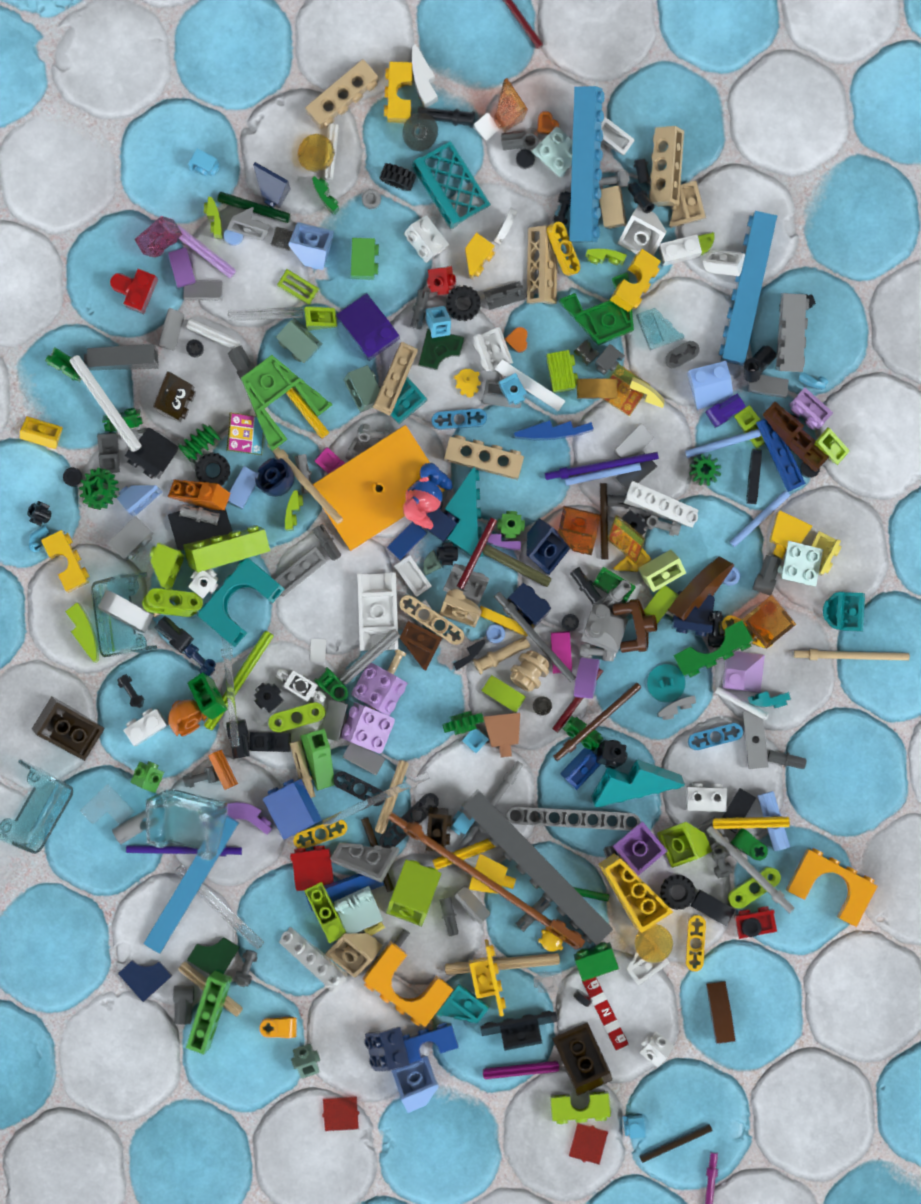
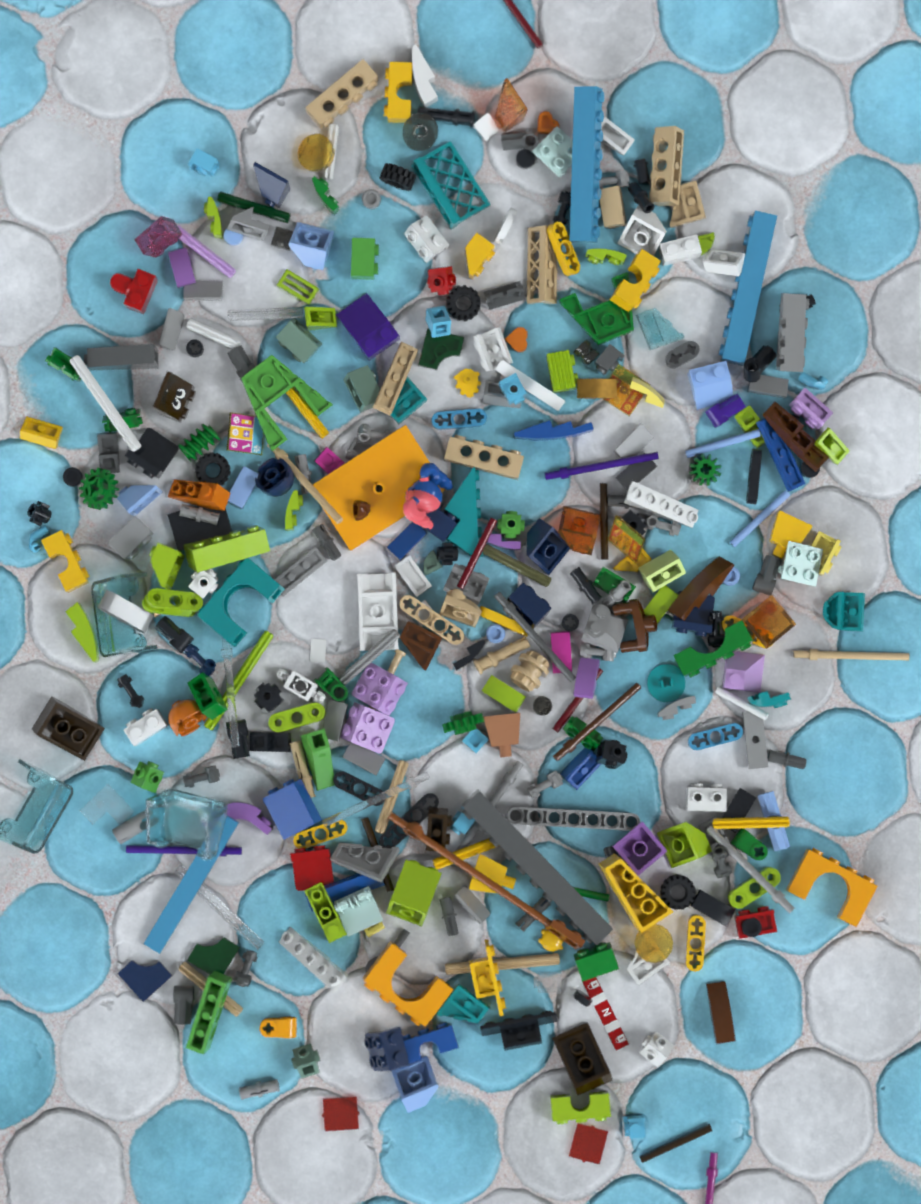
(223, 769): orange tile -> none
(259, 1089): none -> light grey pin
(354, 952): tan slope -> none
(360, 509): none -> reddish brown piece
(419, 309): dark grey pin -> none
(520, 1070): magenta axle -> none
(554, 780): none -> light grey bar
(602, 474): light blue bar -> none
(639, 782): teal slope -> none

